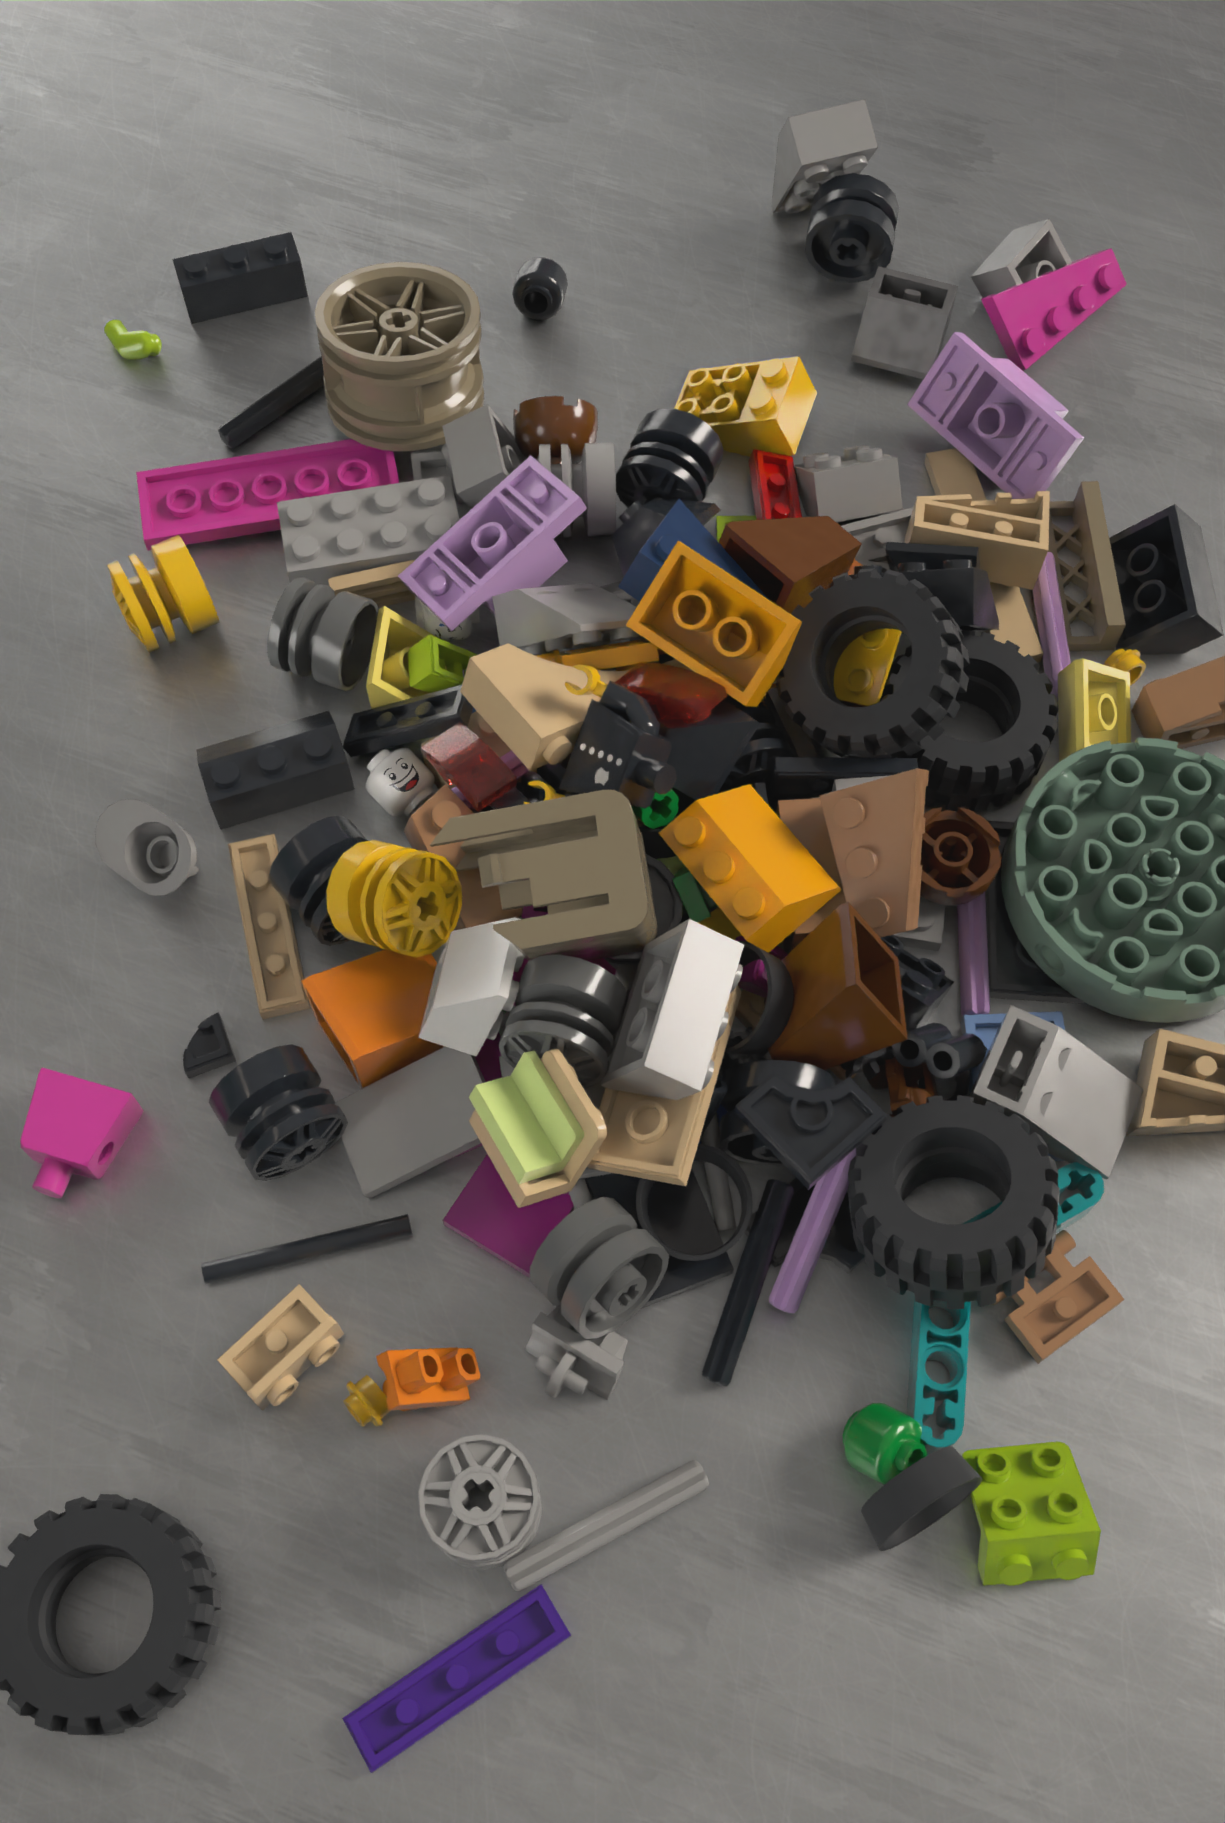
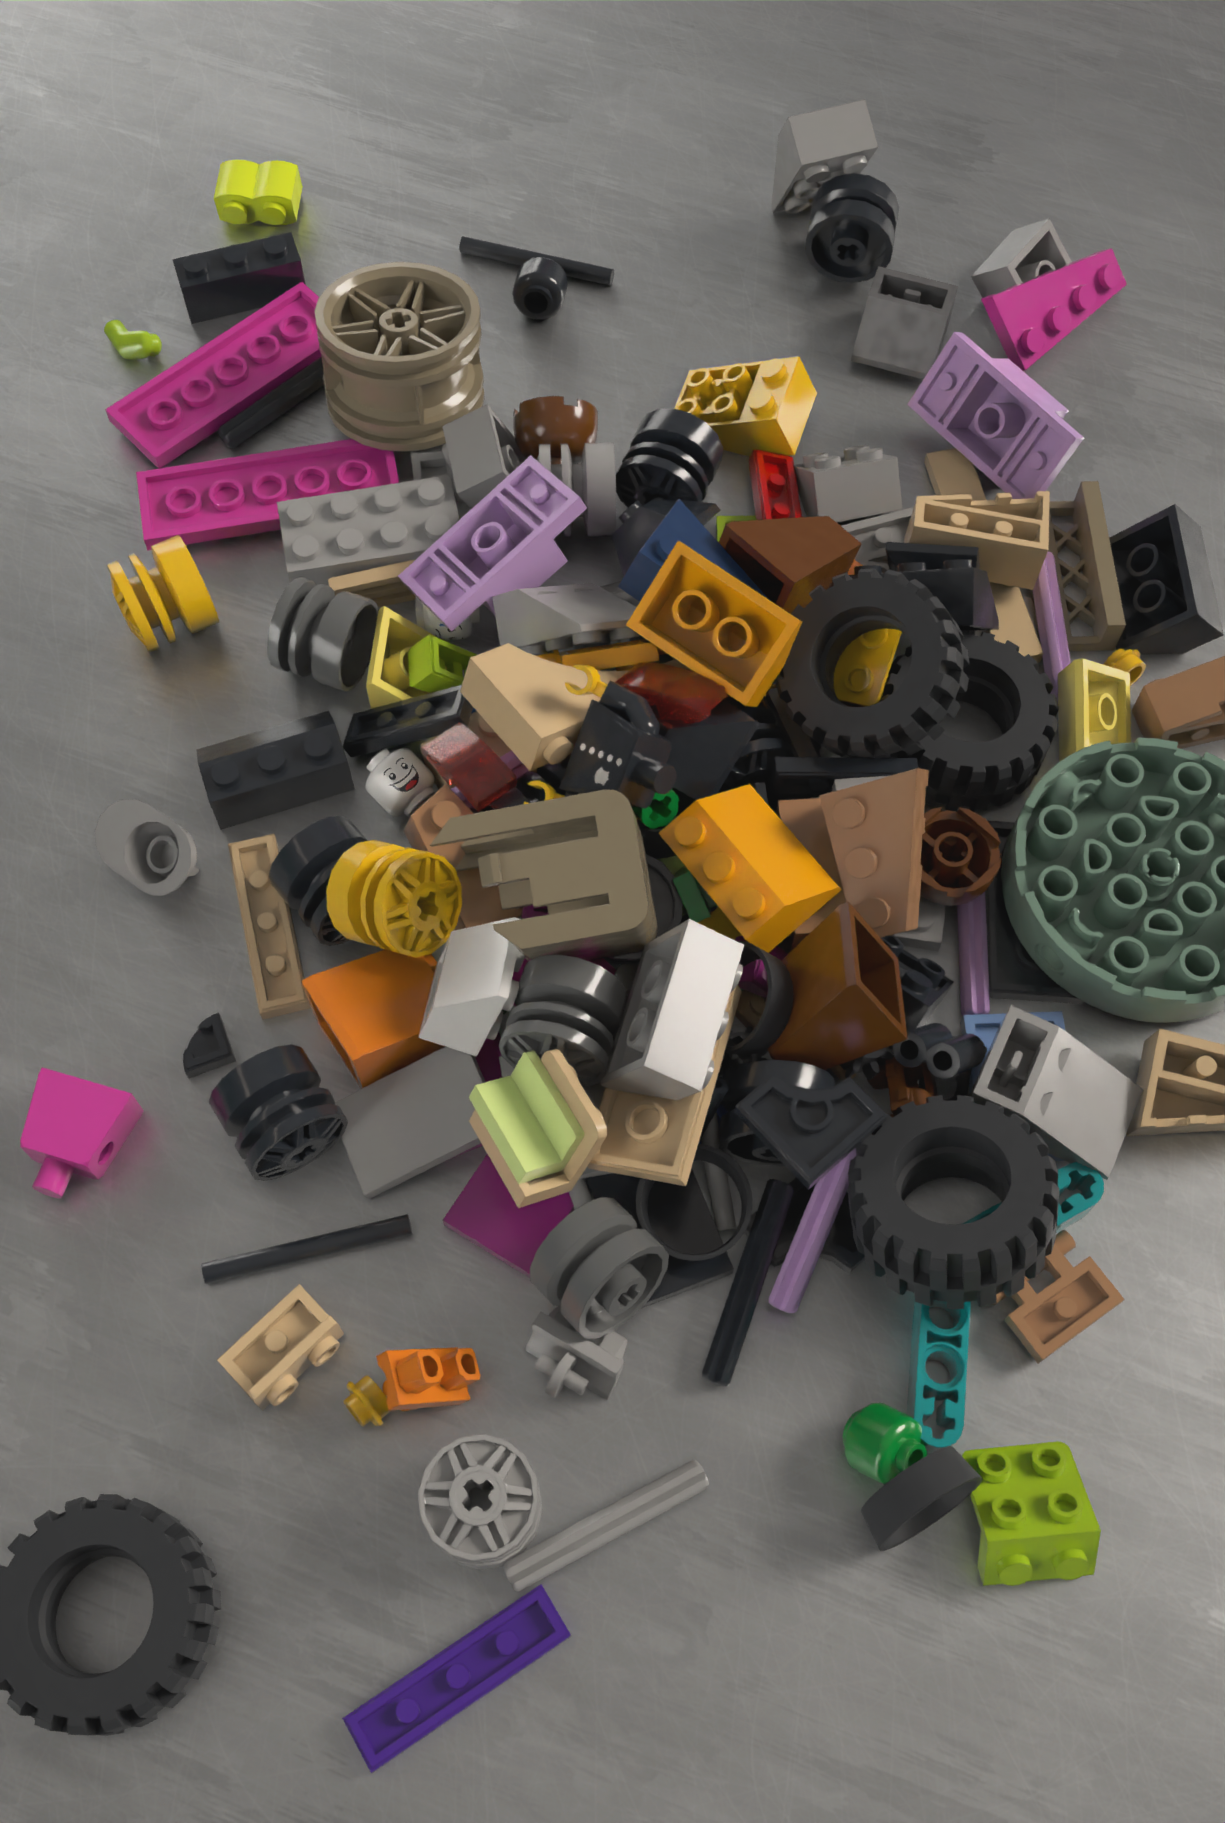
(220, 378): none -> dark pink plate
(258, 192): none -> neon yellow brick
(520, 256): none -> black bar

